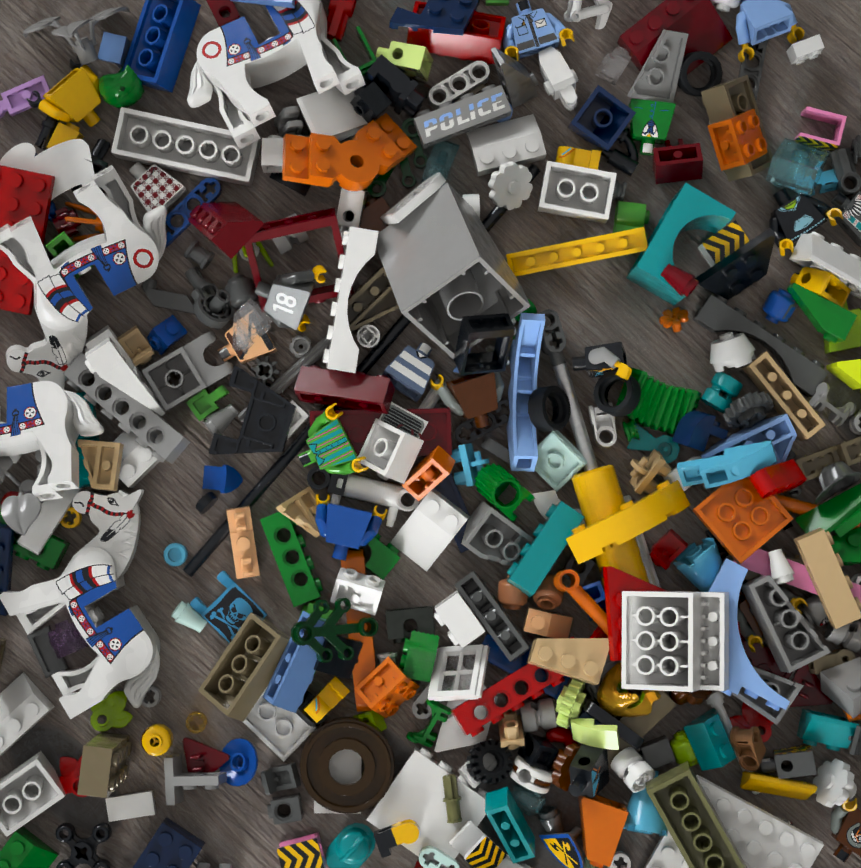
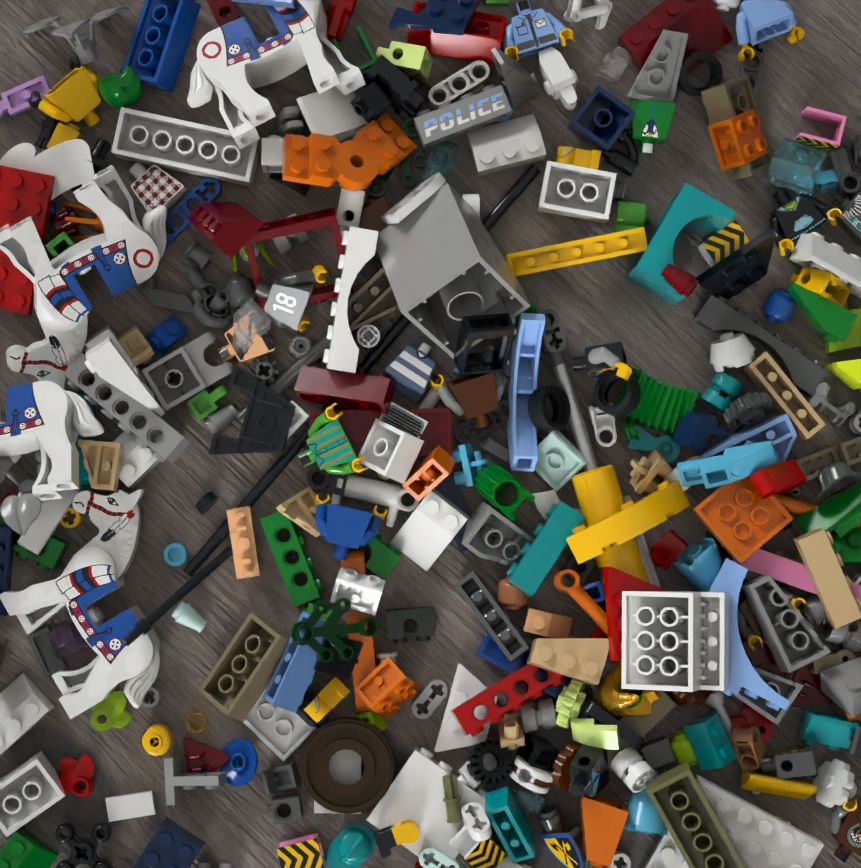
(104, 764): dark tan brick -> none
(114, 49): medium blue panel -> none
(144, 625): none -> black bar
(221, 478): blue tile -> none
(229, 609): flag -> none
(420, 656): green brick -> none
(426, 735): green piece -> none
(458, 673): white piece -> none
(459, 619): white brick -> none
(473, 822): none -> white beam
(510, 185): white plant -> none
(546, 595): nougat head -> none
(560, 735): red arm -> none
(674, 318): orange plant -> none
(677, 162): dark red brick -> none
(780, 568): white cone -> none
(805, 49): white piece -> none

